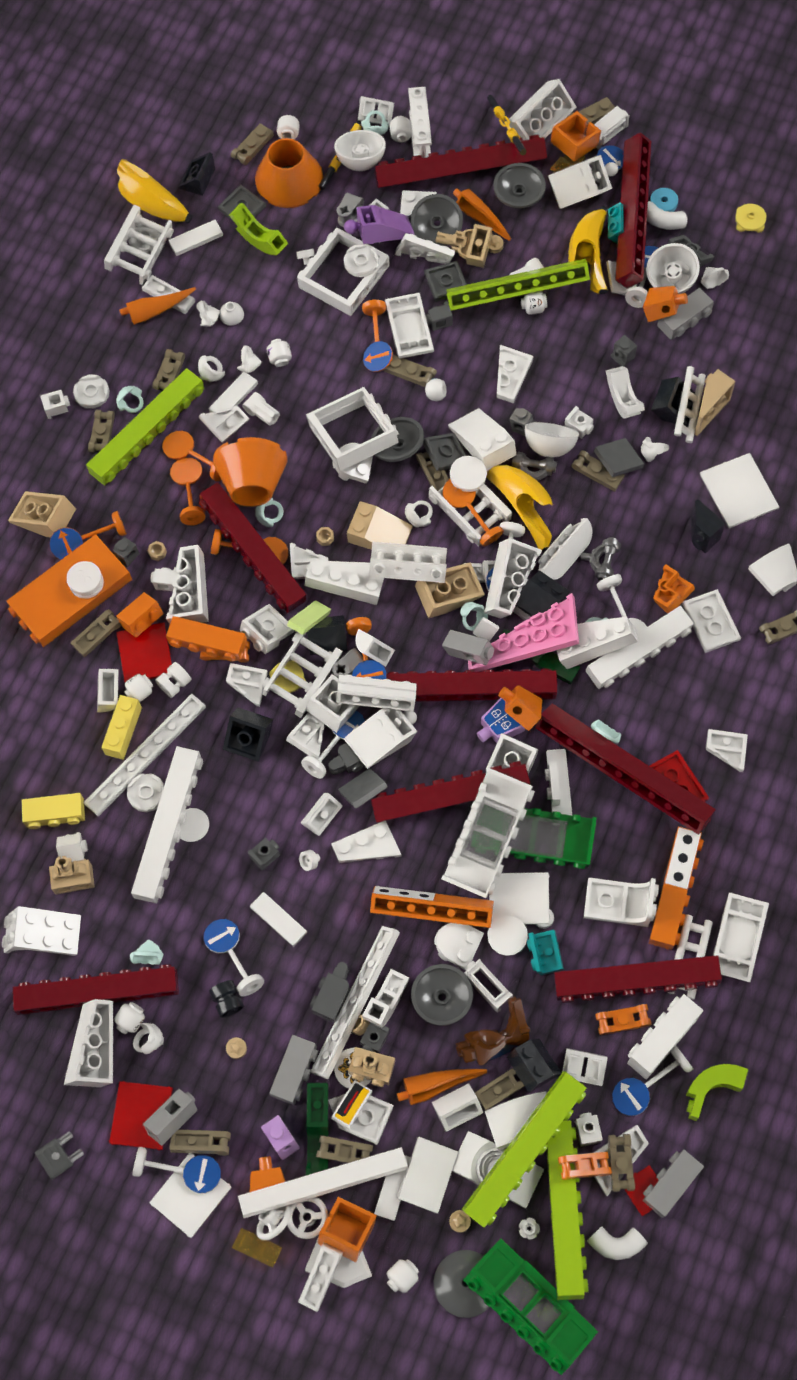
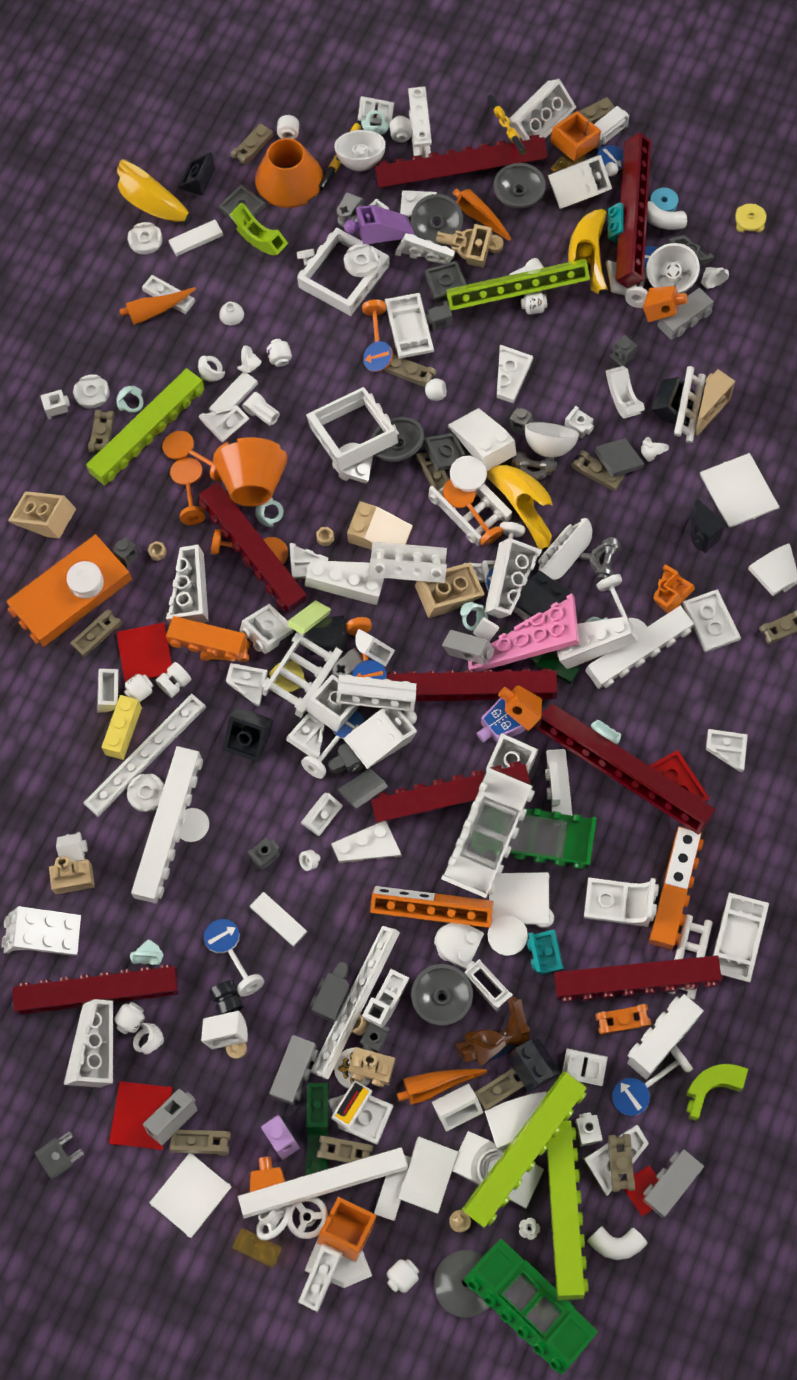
(53, 810): light yellow brick -> none
(67, 539): piece -> none
(127, 231): white fence -> none
(140, 614): orange brick -> none
(163, 579): white brick -> none
(168, 370): dark tan plate -> none
(200, 1173): piece -> none
(207, 313): white piece -> none
(224, 1030): none -> white brick
(414, 519): white piece -> none
(585, 1165): orange plate -> none

